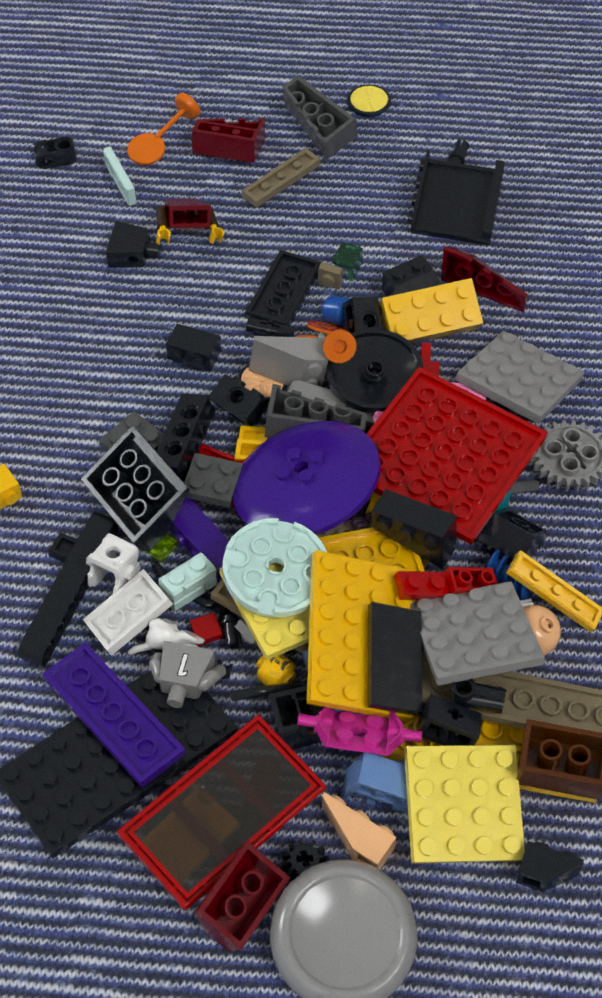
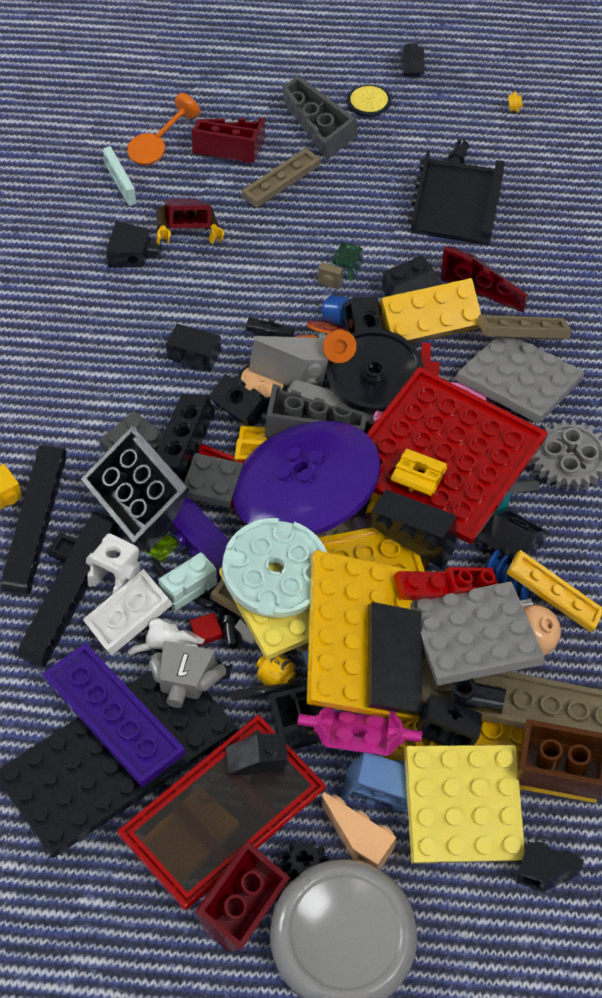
(33, 520): none -> black beam
(57, 151): black piece -> none
(257, 755): none -> black slope
(284, 288): black tile -> none
(408, 475): none -> yellow piece
(412, 59): none -> black slope
(515, 102): none -> yellow plate
(524, 327): none -> dark tan plate

